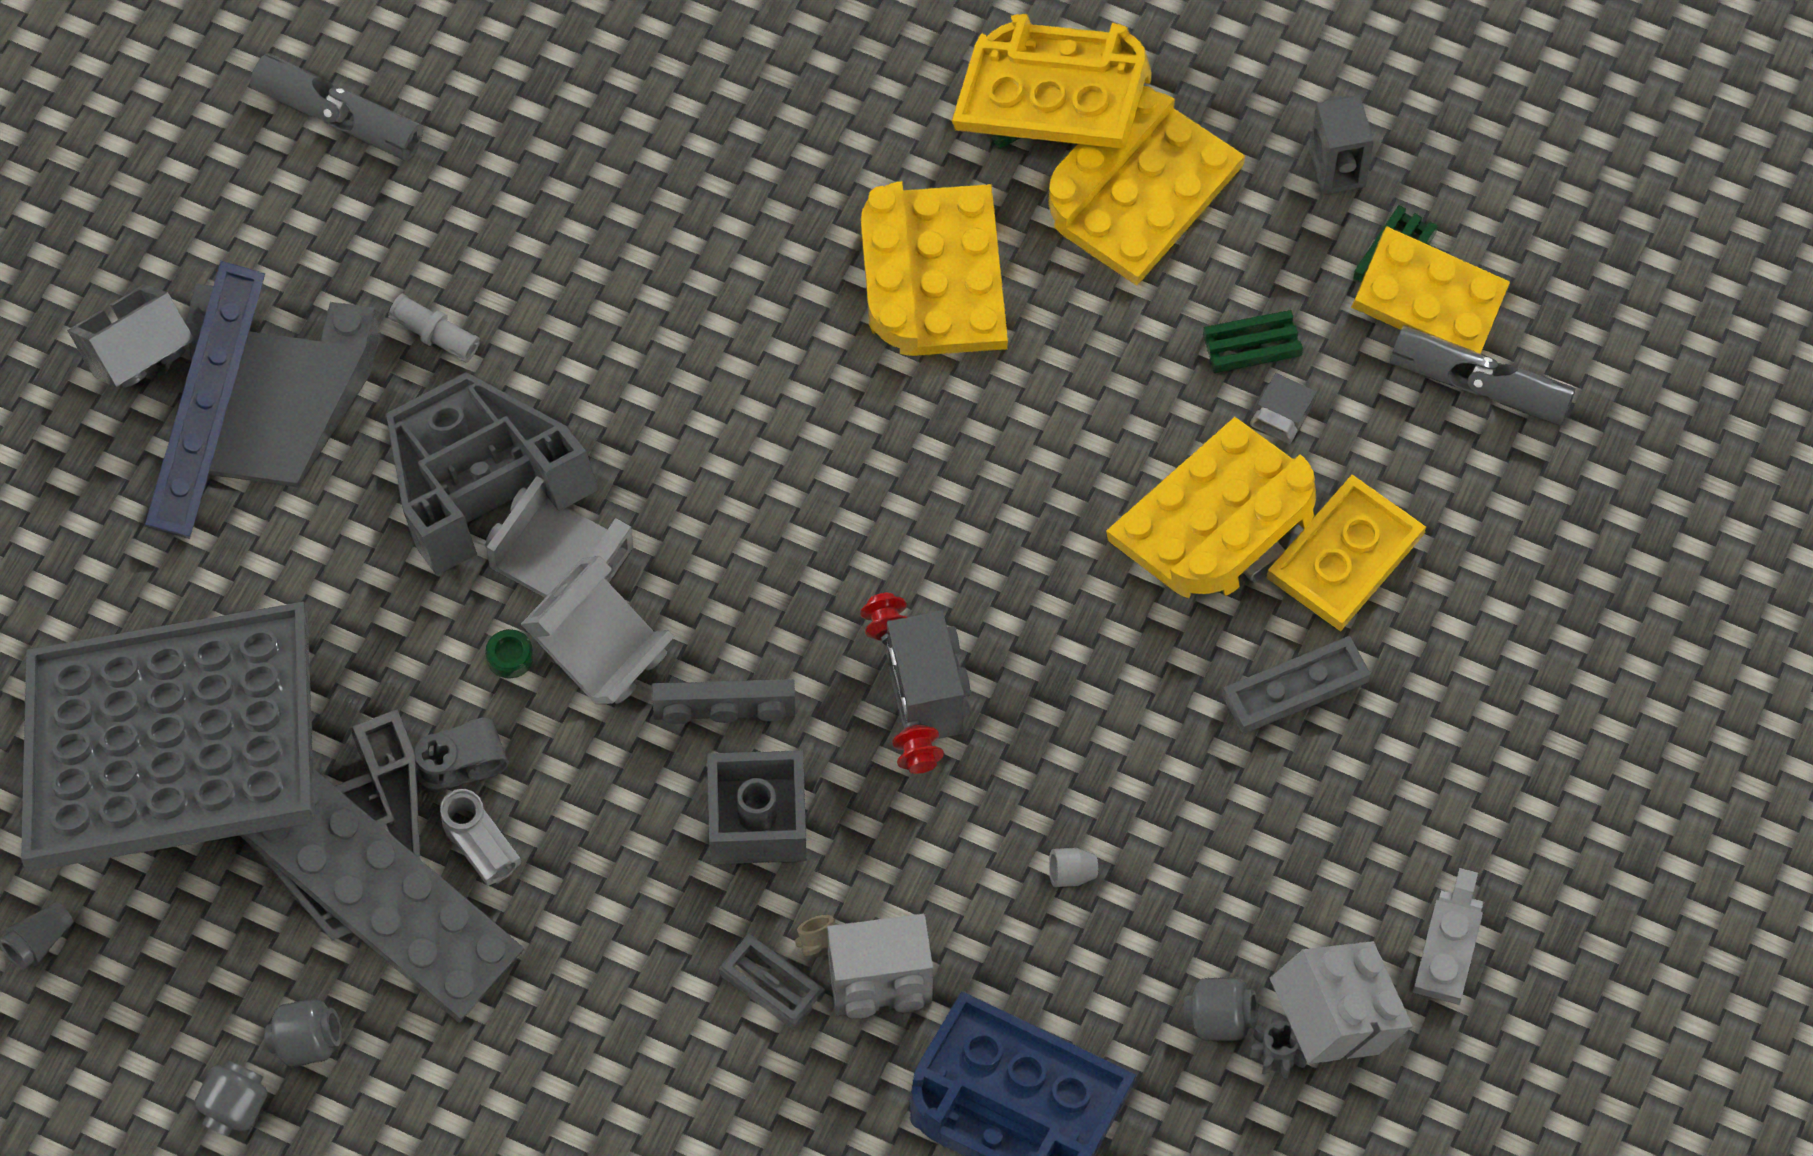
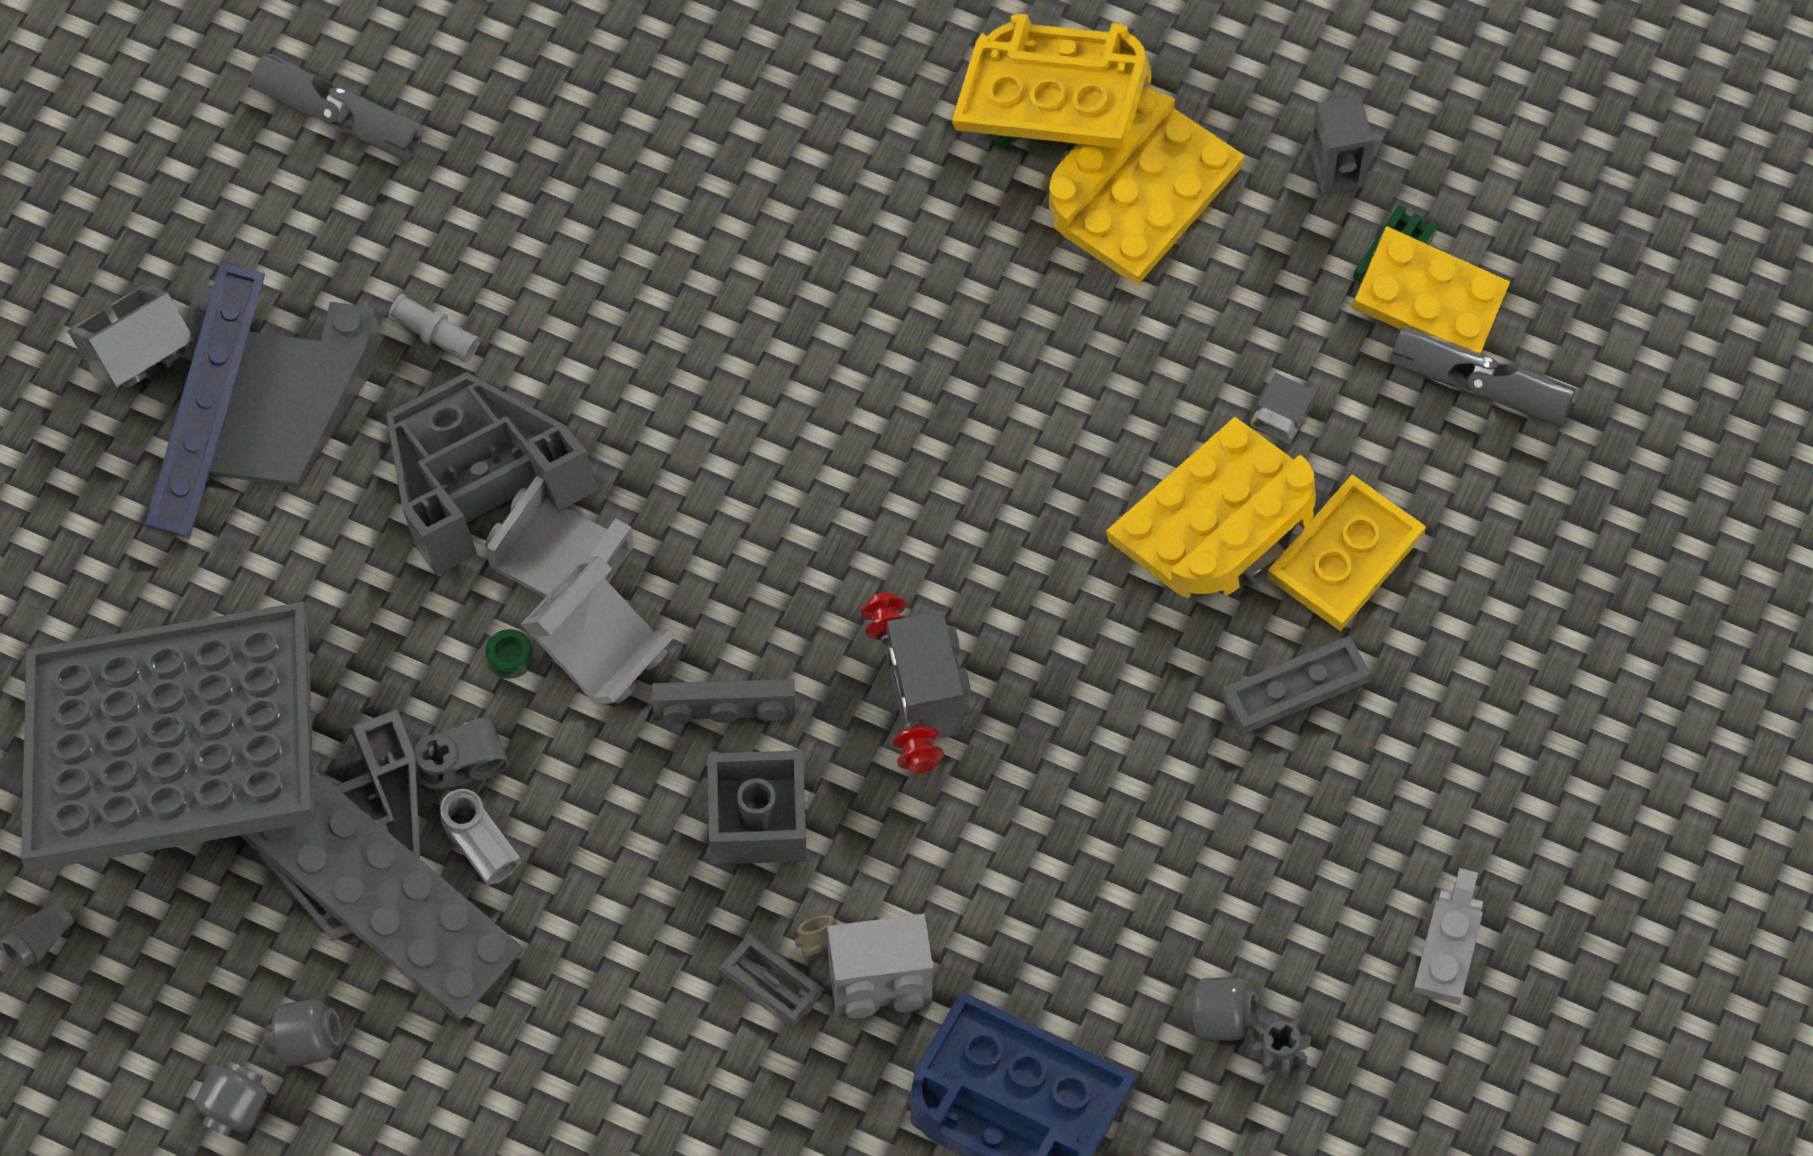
(933, 269): yellow plate -> none
(1072, 867): light grey hose -> none
(1250, 334): dark green tile -> none
(1340, 1002): light grey piece -> none

